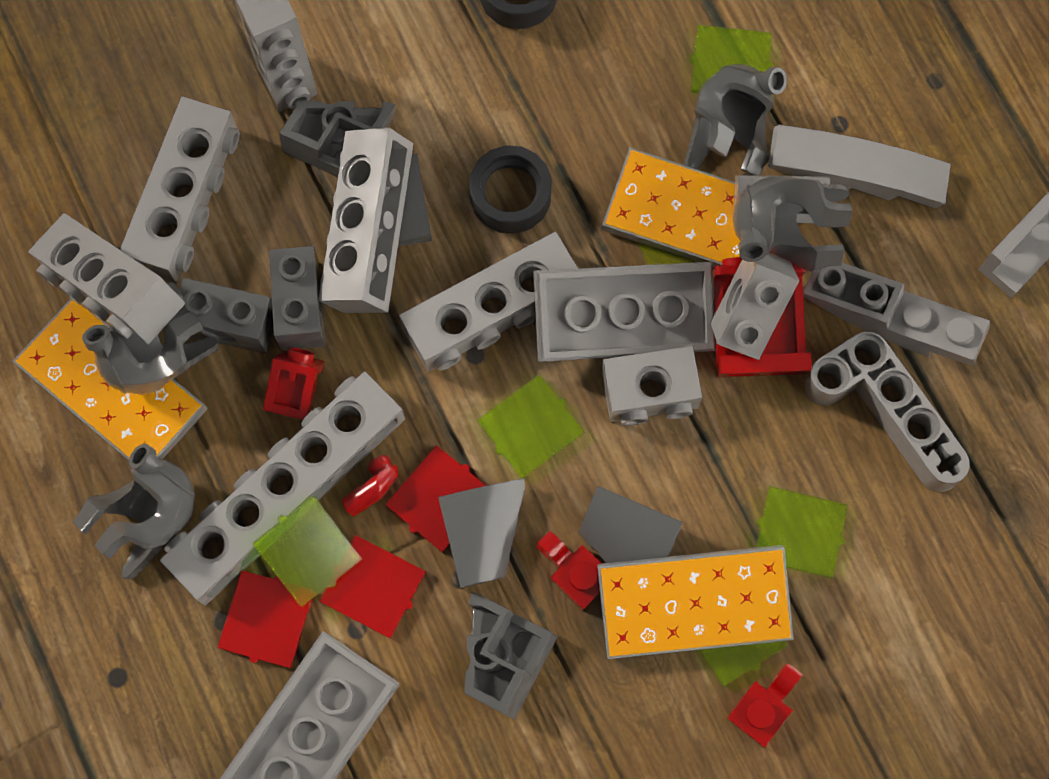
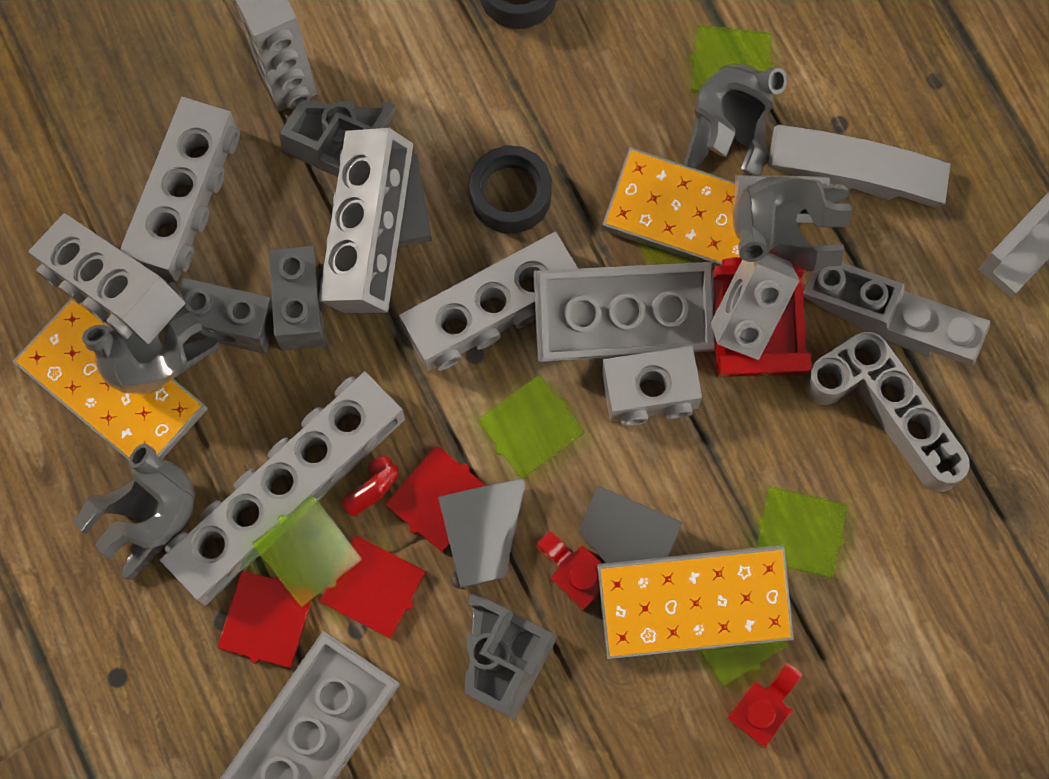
(292, 383): red bracket -> none

